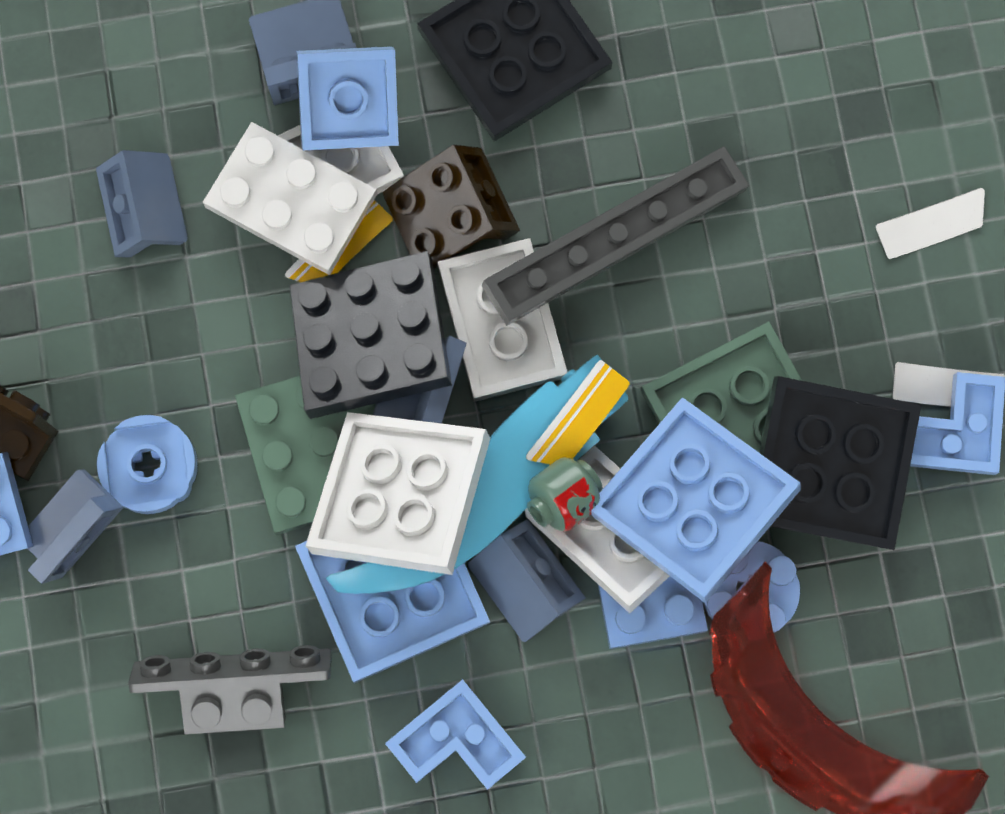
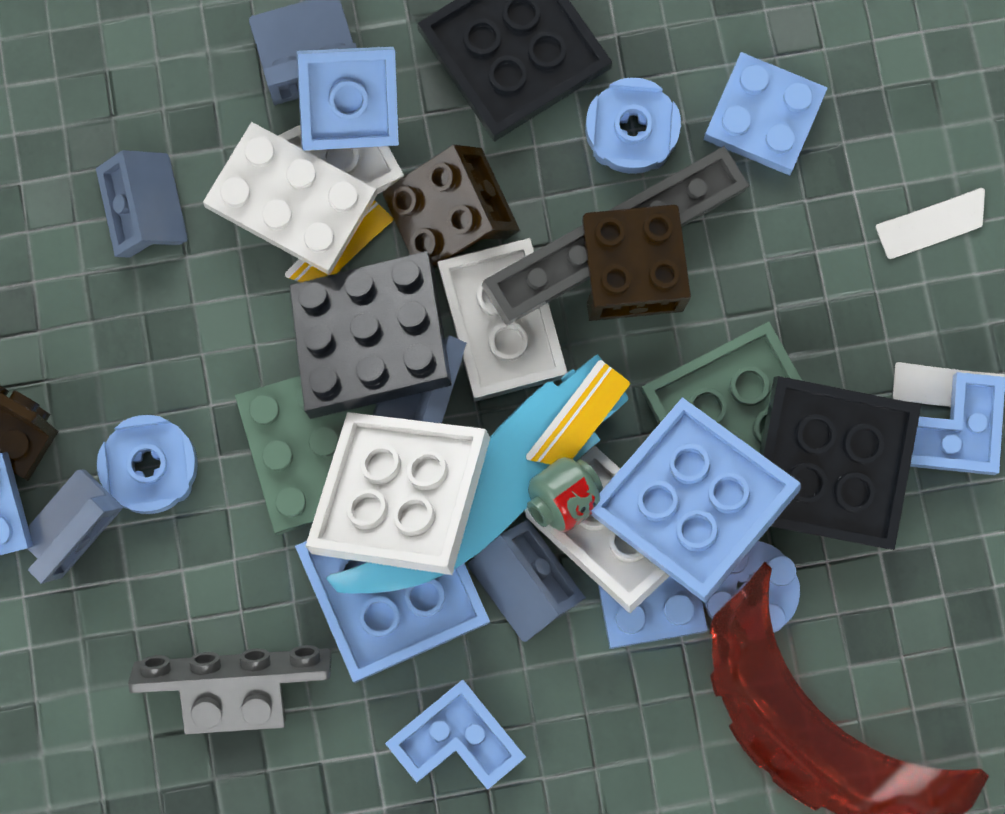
(614, 106): none -> light blue plate
(635, 262): none -> dark brown bracket
(765, 113): none -> light blue plate

